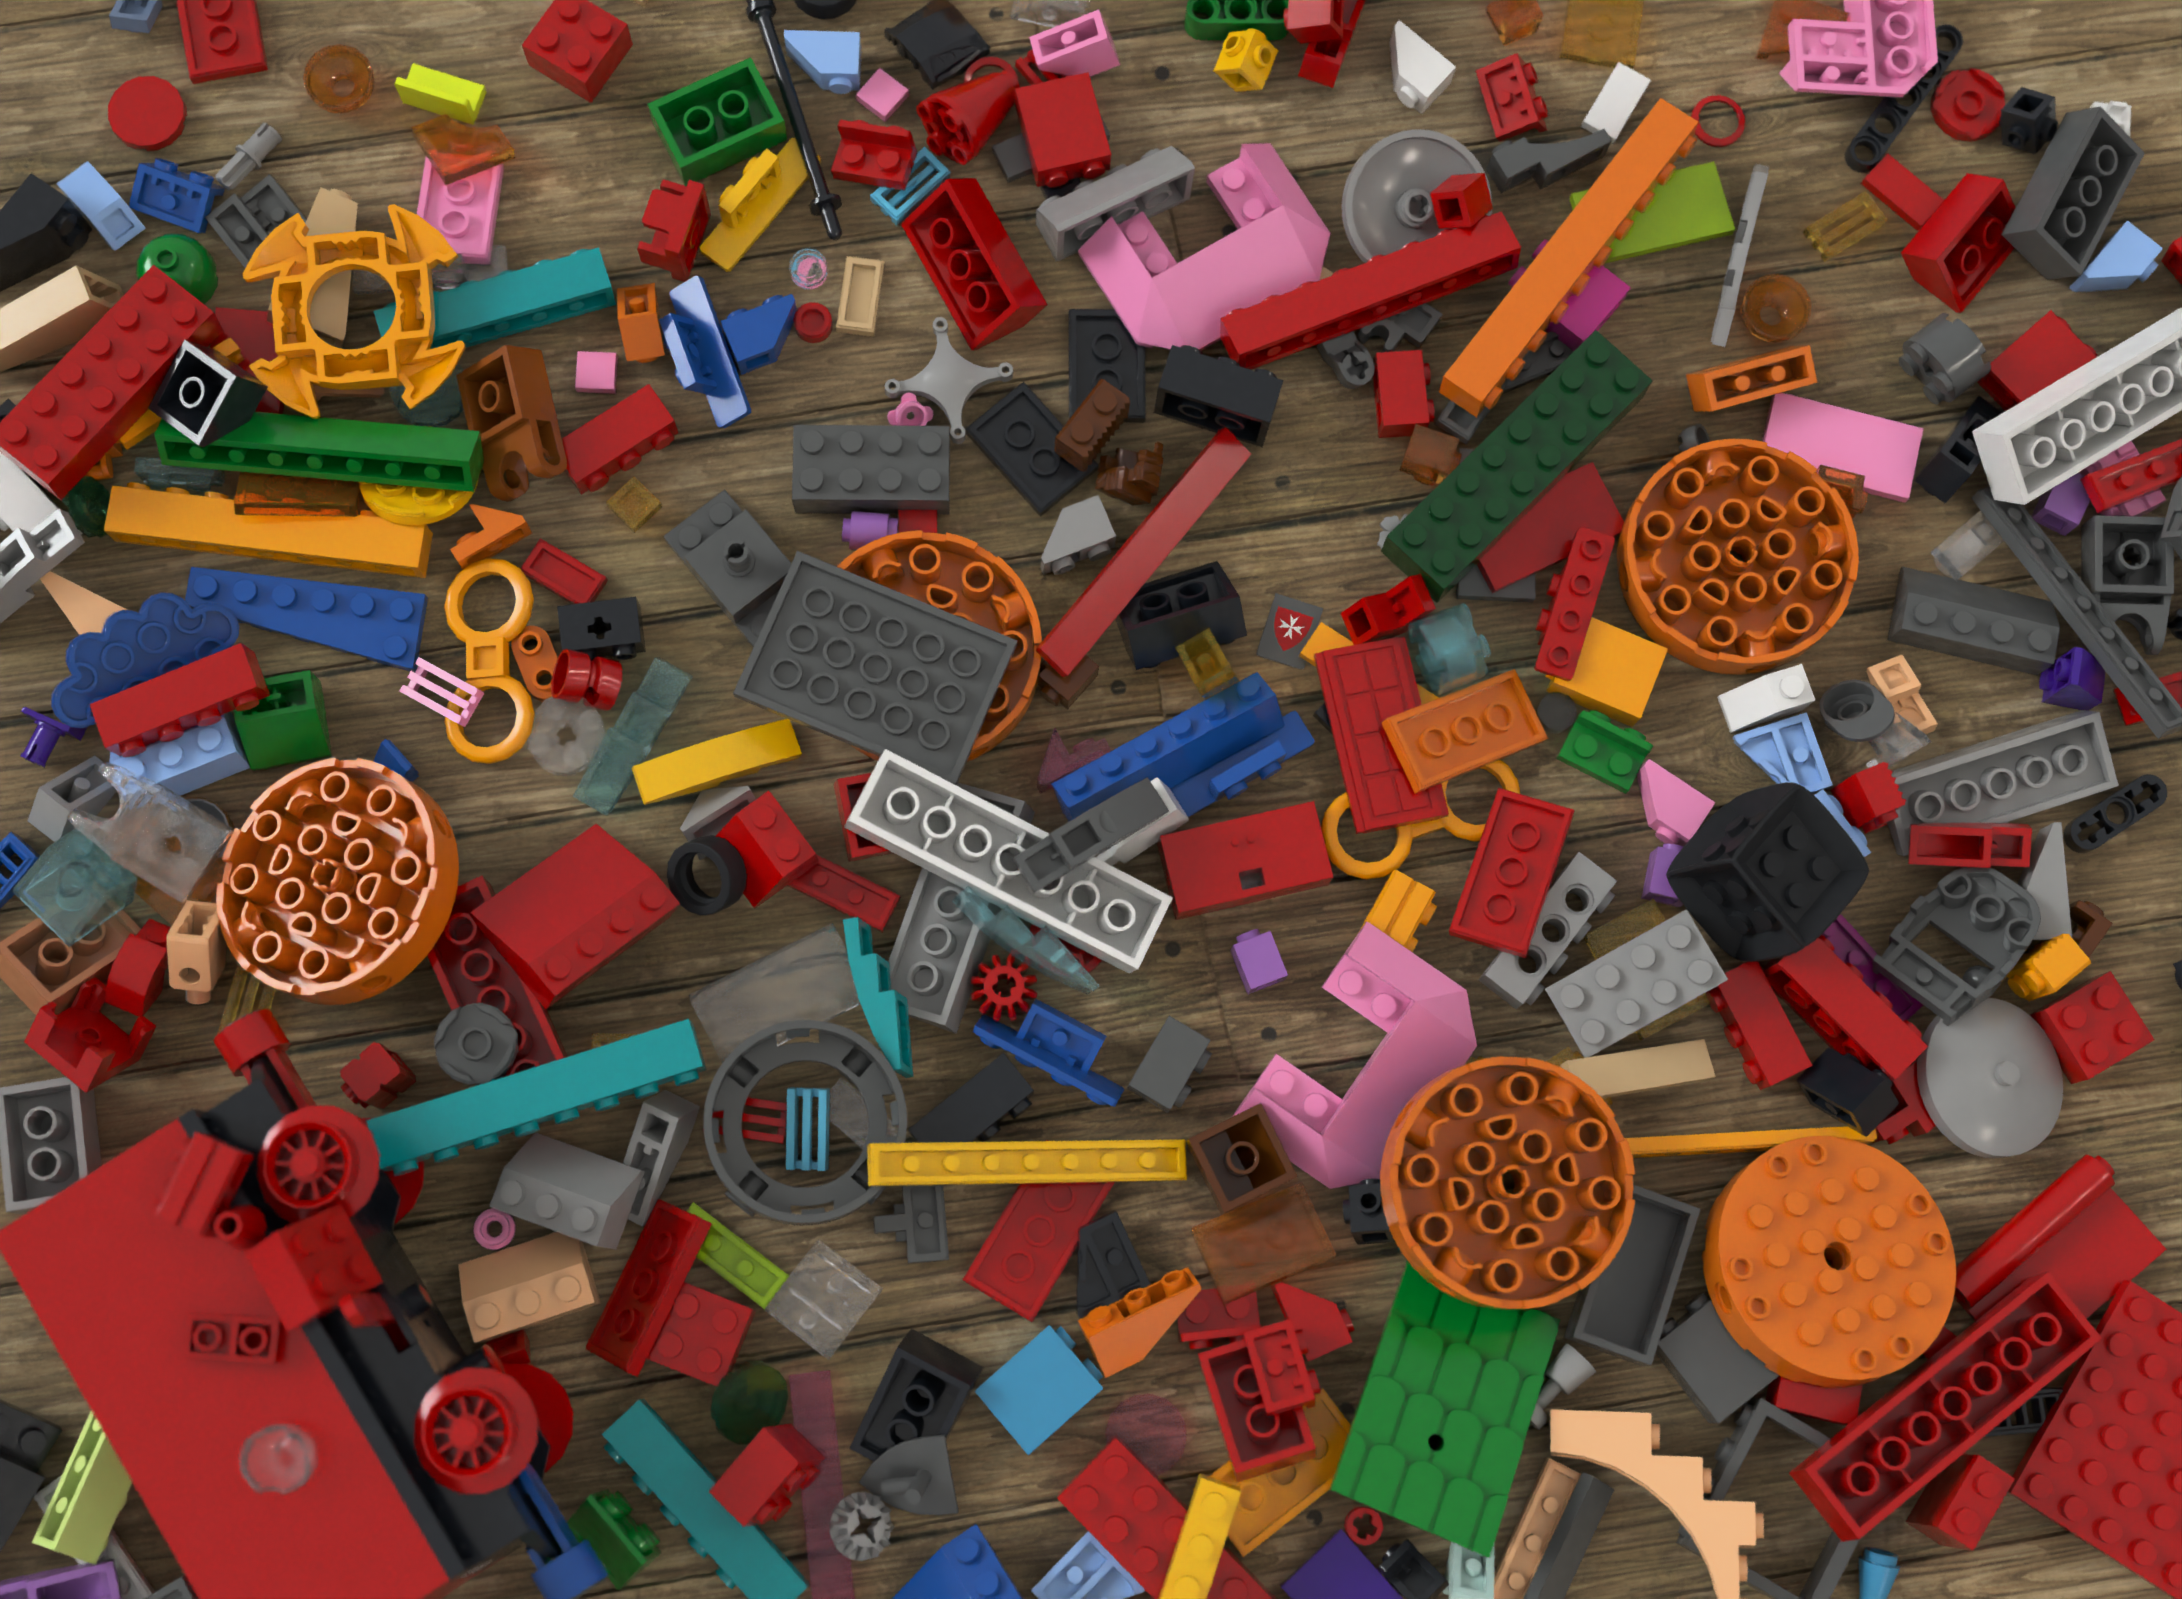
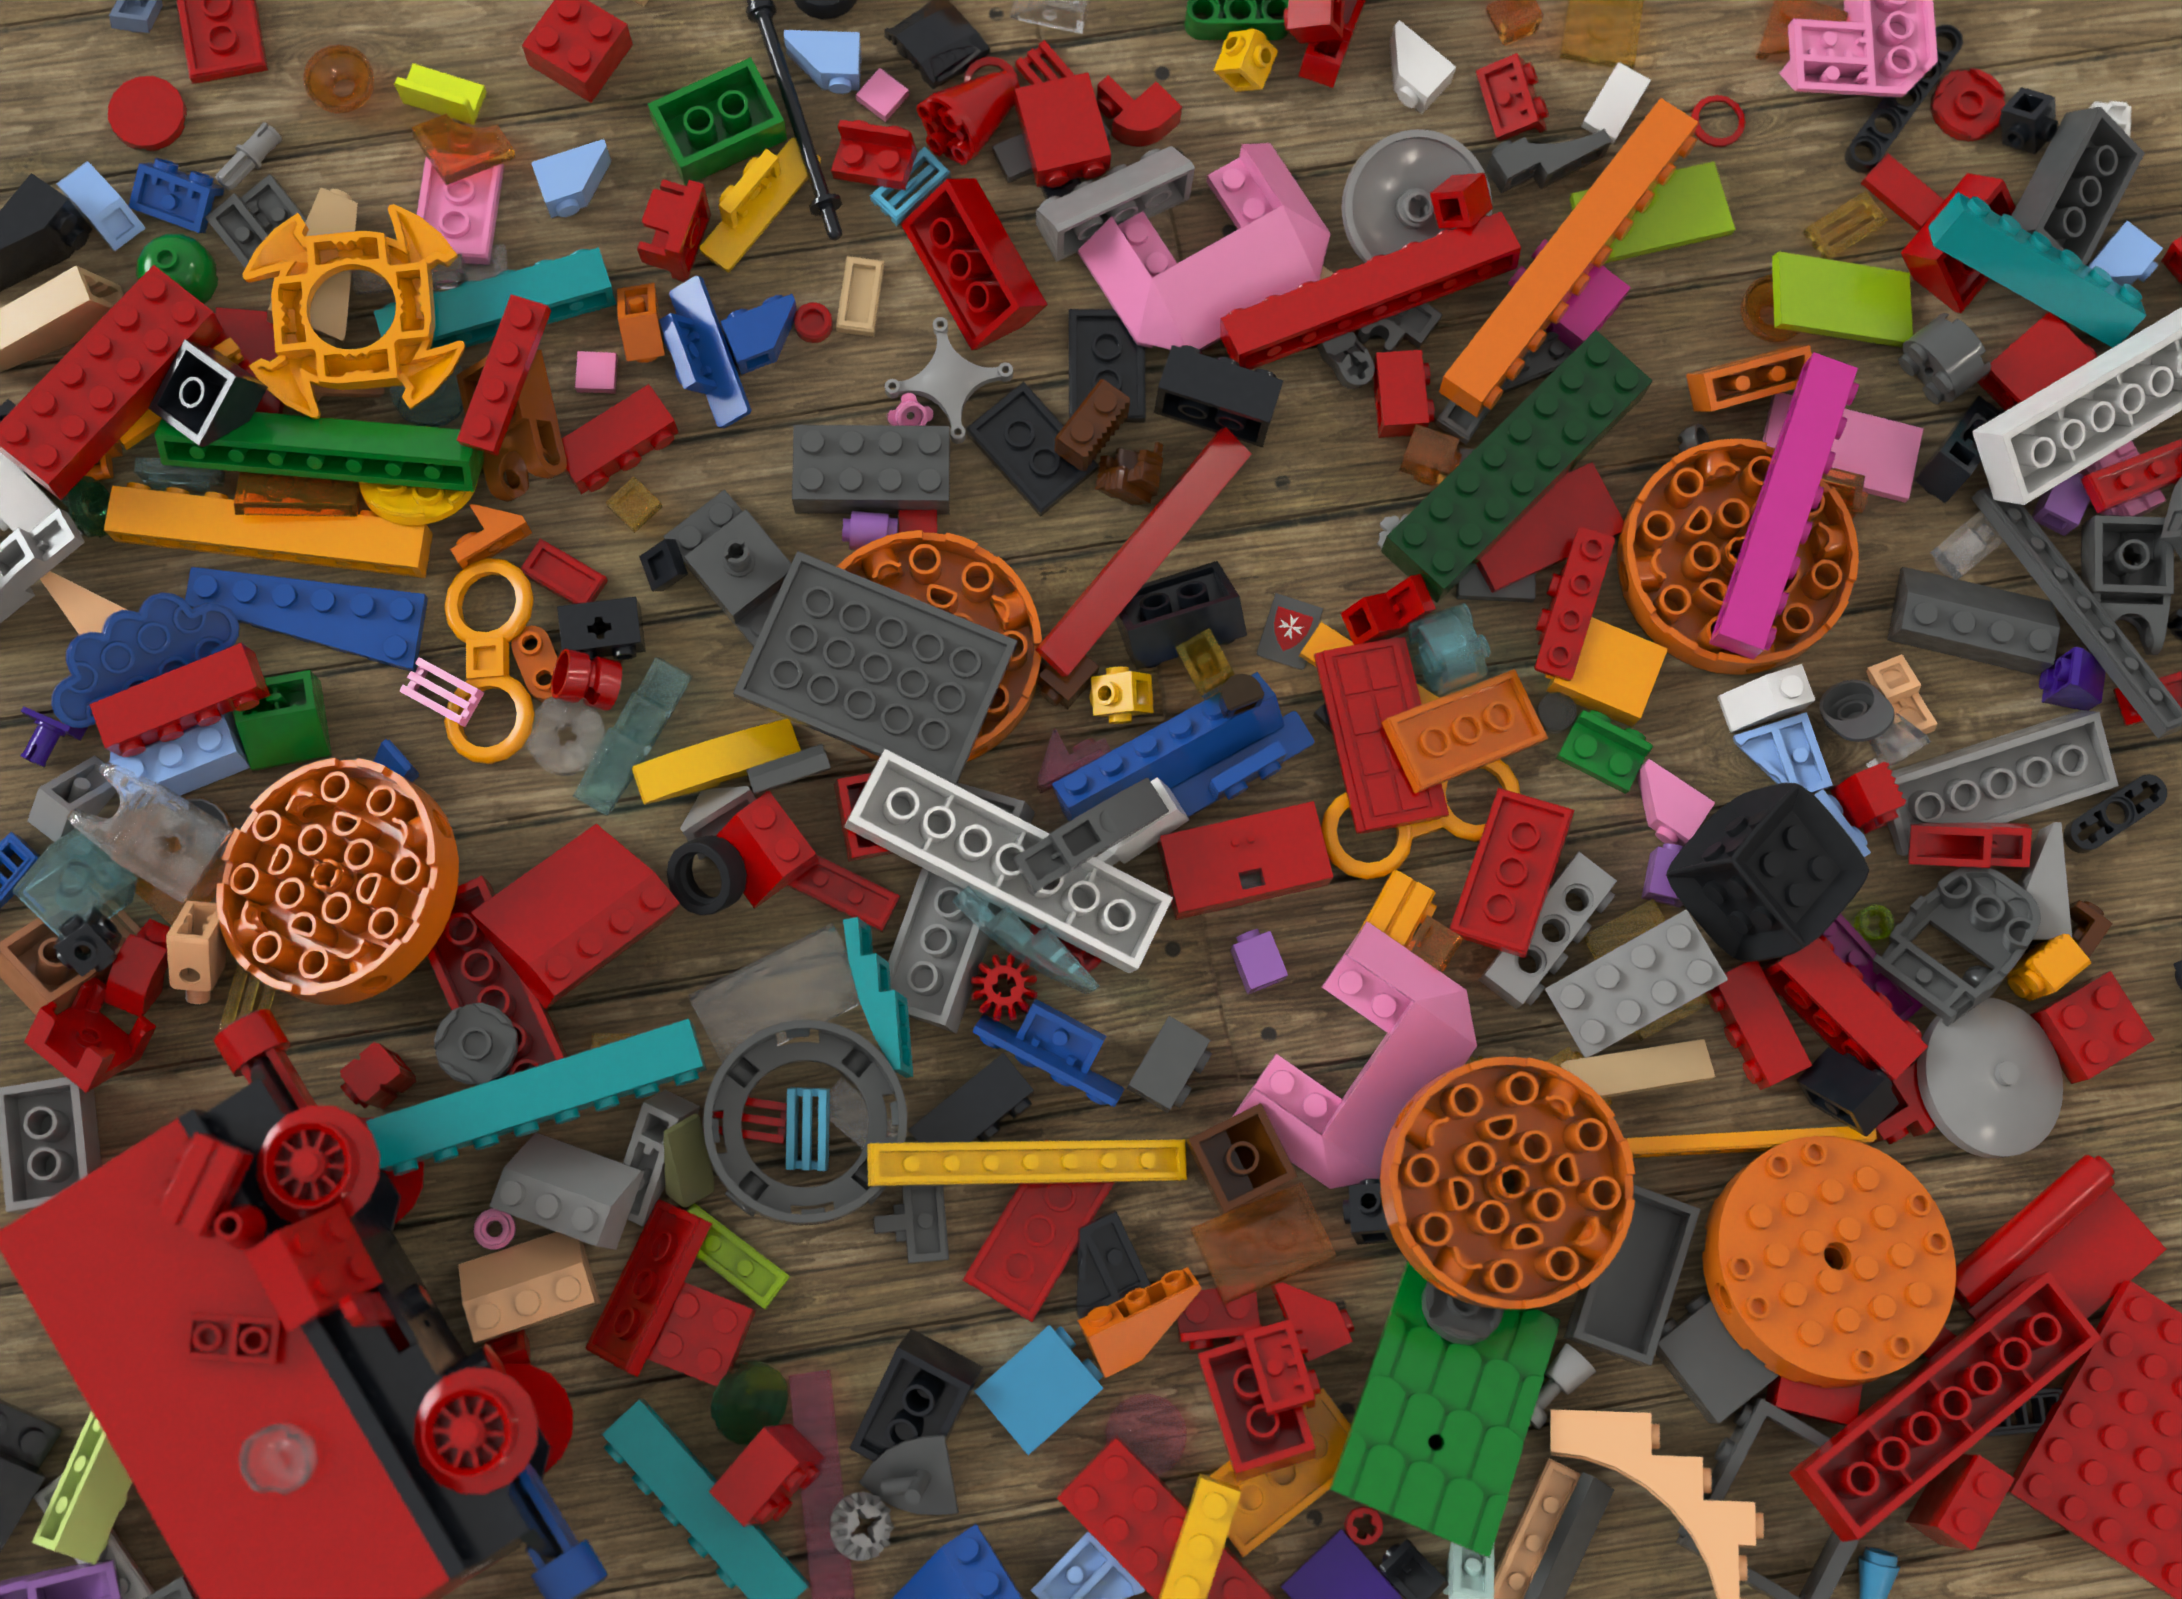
(87, 942): none -> black brick
(504, 375): none -> red plate
(571, 177): none -> light blue slope
(615, 1536): green slope -> none
(663, 565): none -> black tile
(687, 1162): none -> olive slope
(788, 769): none -> dark grey slope
(808, 268): clear tile -> none
(823, 1299): clear slope -> none
(1076, 47): bright pink slope -> none
(1078, 534): light grey slope -> none
(1121, 695): none -> yellow brick
(1138, 120): none -> red brick
(1240, 695): none -> dark brown brick
(1435, 943): none -> clear orange tile
(1458, 1320): none -> dark grey tile
(1738, 255): light grey tile -> none
(1784, 506): none -> dark pink brick
(1841, 299): none -> lime tile
(1886, 923): none -> clear neon green bush
(2037, 269): none -> teal brick

